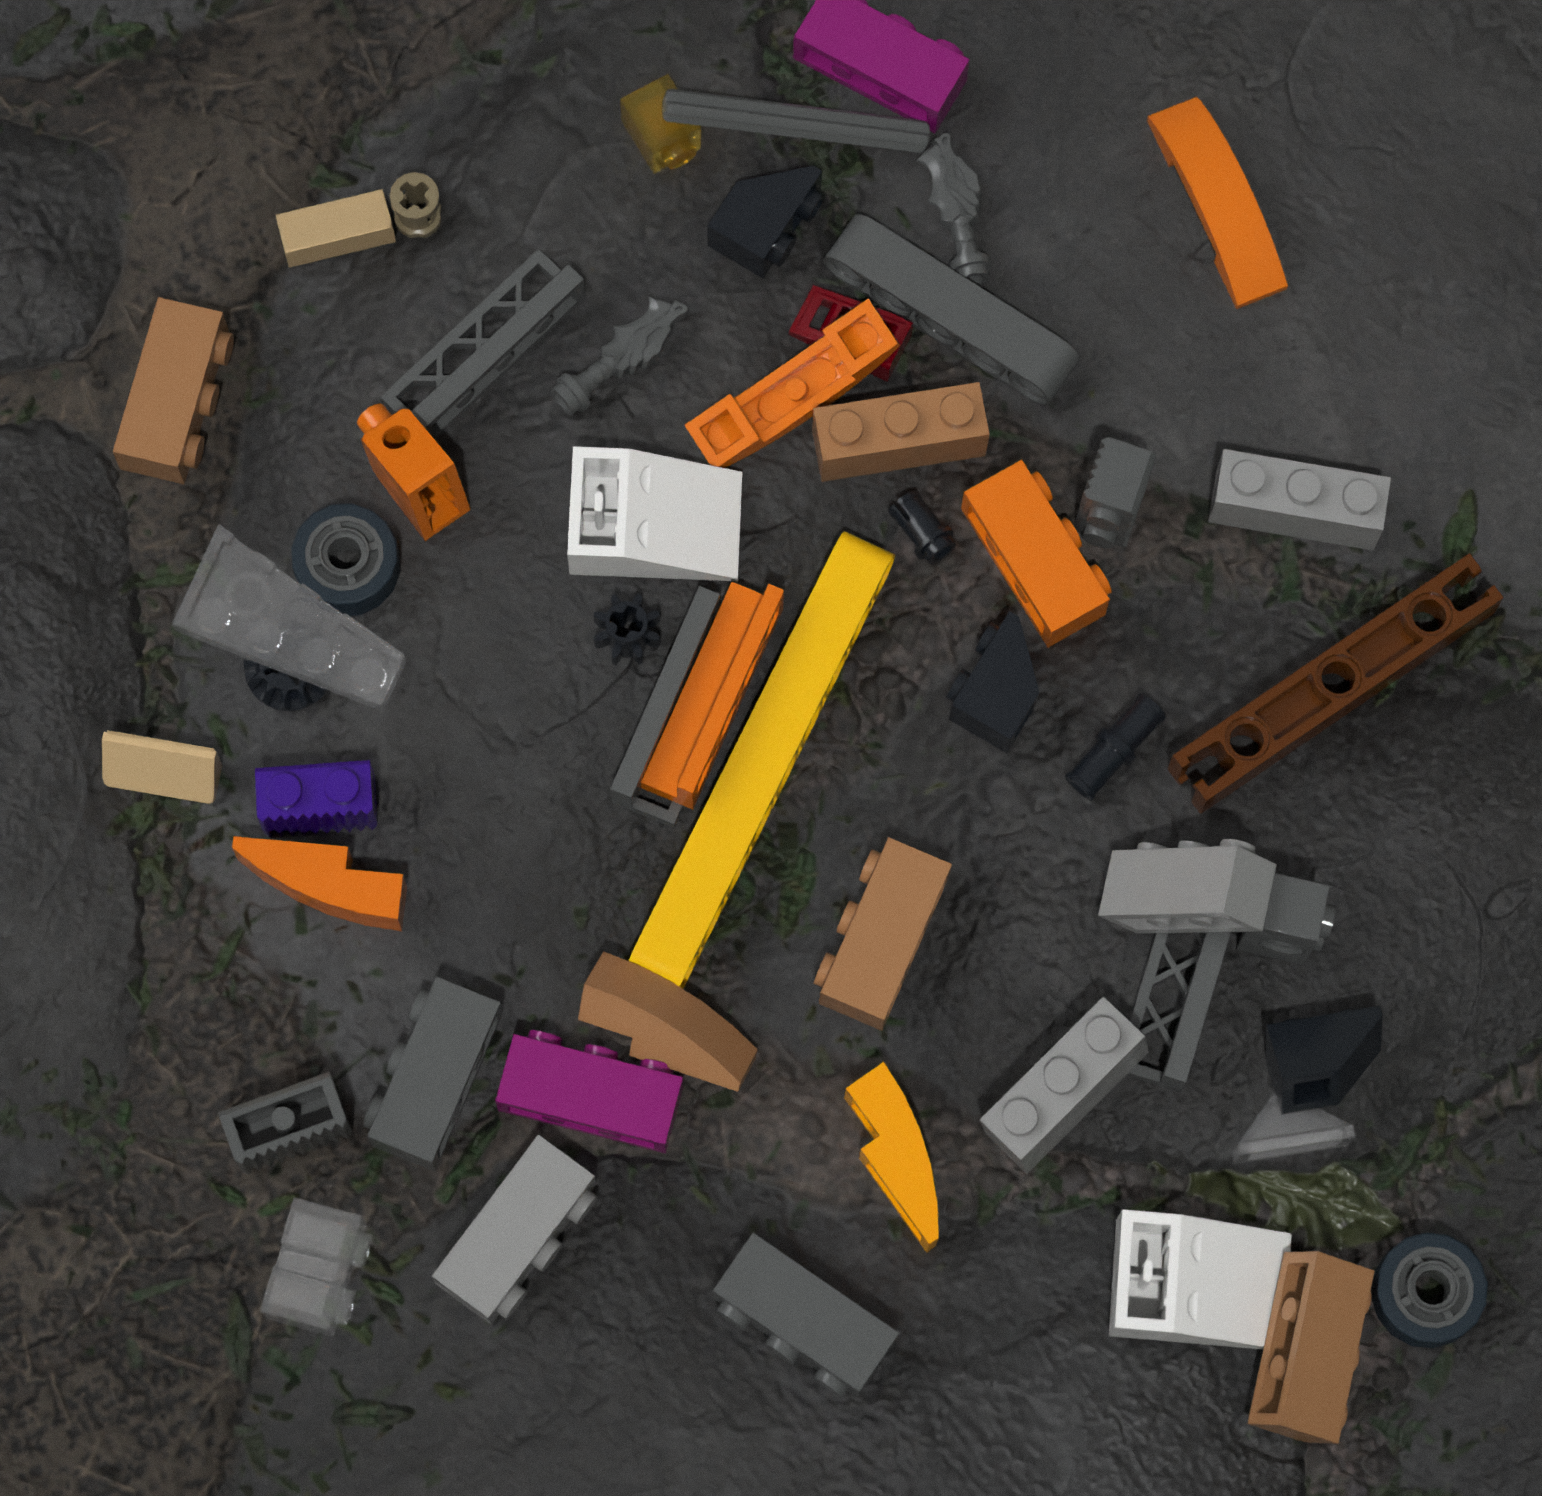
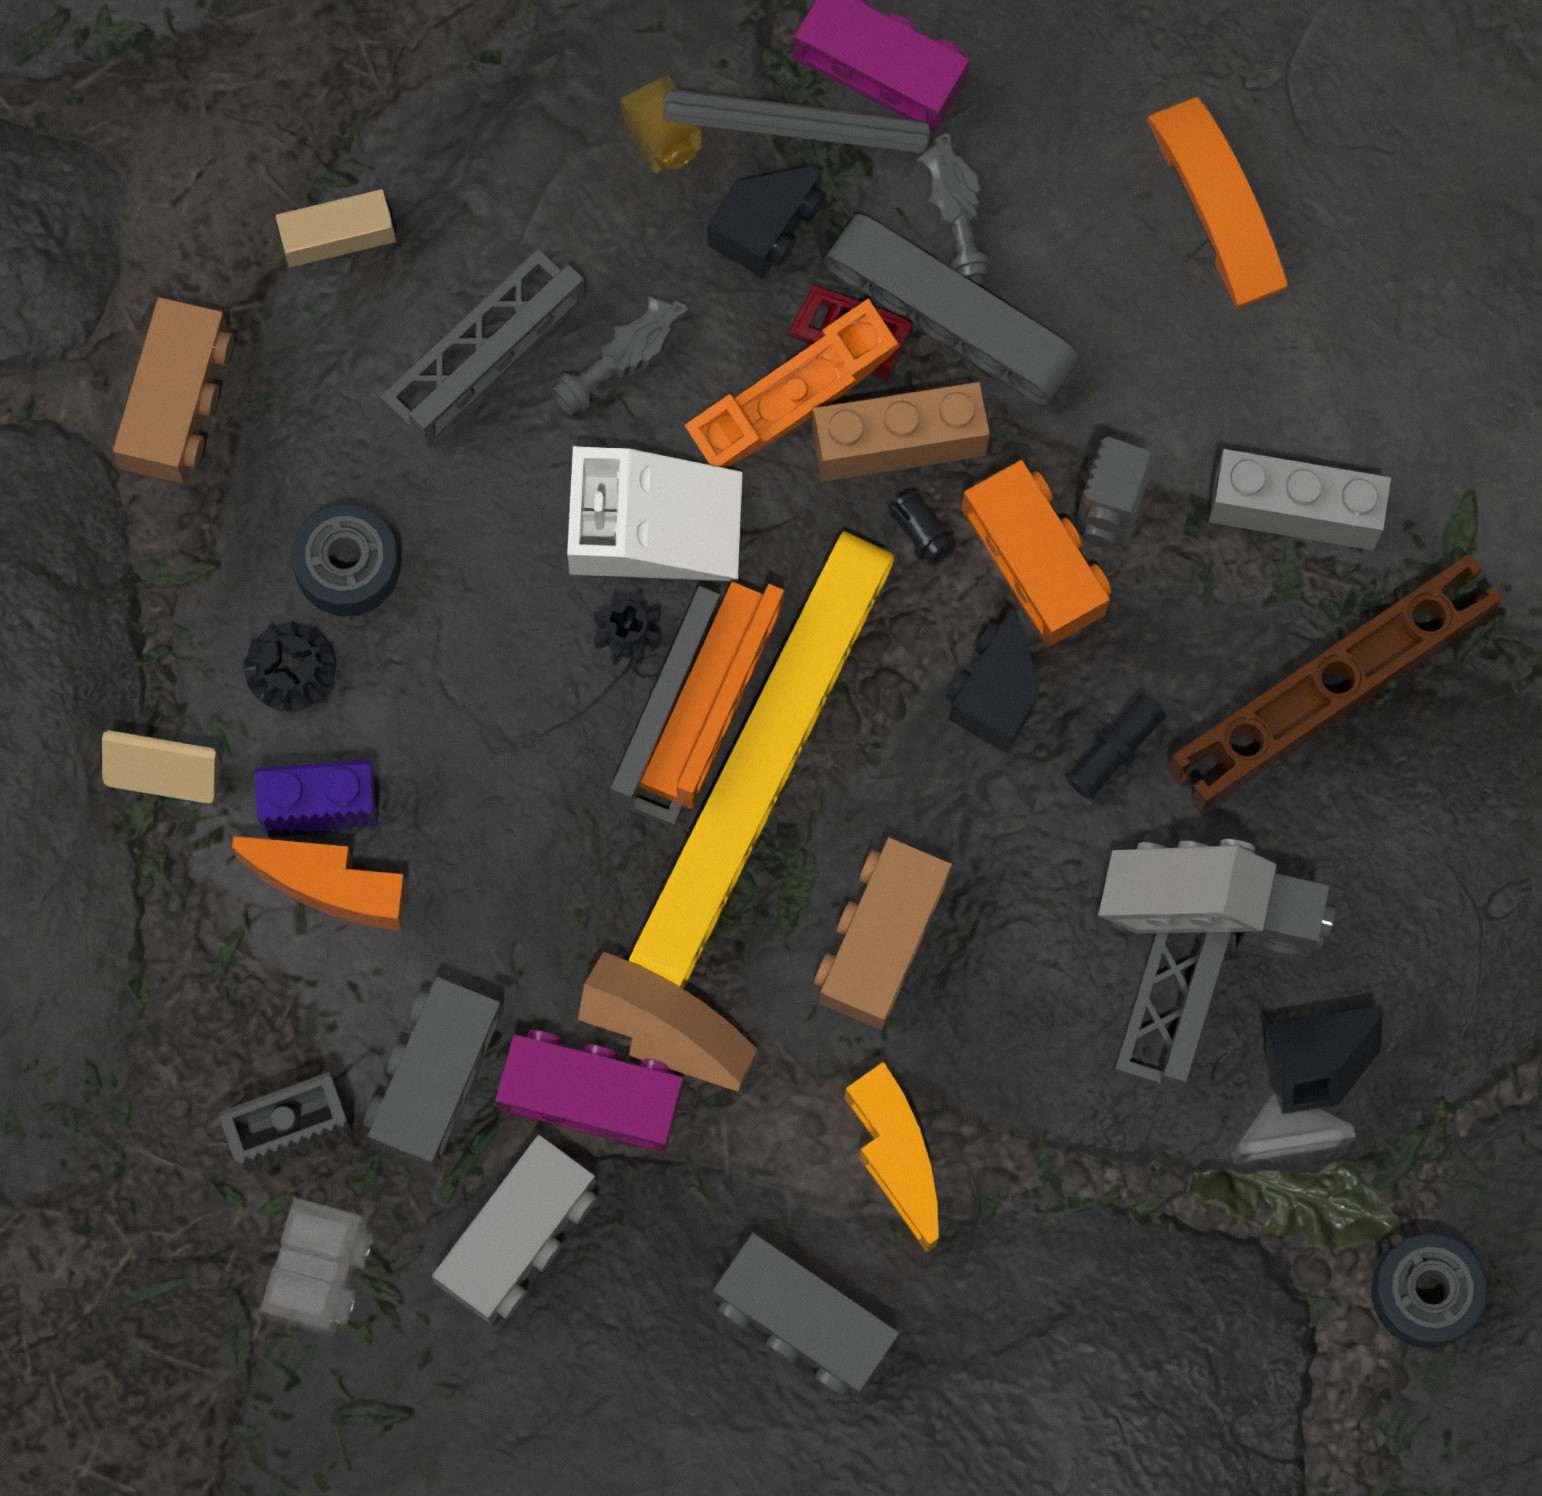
(271, 619): clear wing -> none
(413, 469): orange torso -> none
(418, 190): dark tan bush -> none
(1065, 1085): light grey brick -> none
(1193, 1279): white slope -> none
(1311, 1347): medium nougat brick -> none

